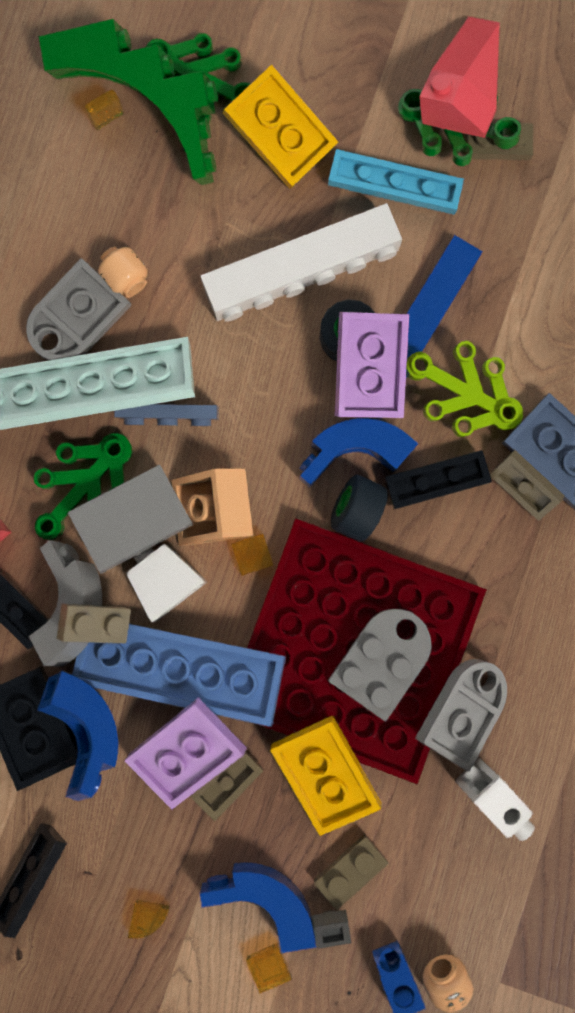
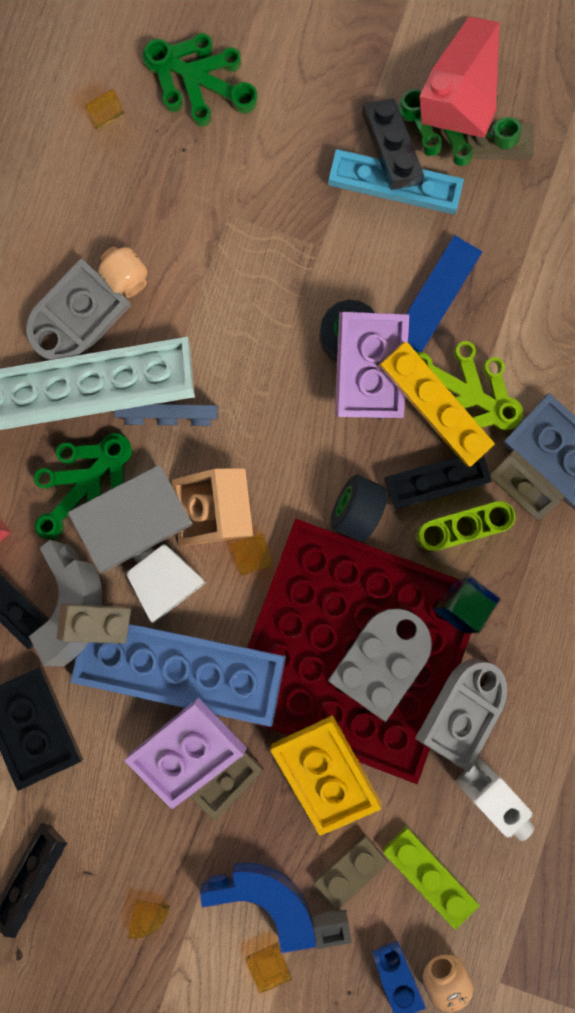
(93, 728): blue arch -> none
(104, 53): green arch -> none
(280, 126): yellow plate -> none
(301, 263): white brick -> none
(361, 435): blue arch -> none
(392, 144): none -> black plate
(430, 877): none -> lime plate
(436, 404): none -> yellow plate
(467, 605): none -> dark green piece
(480, 524): none -> lime beam

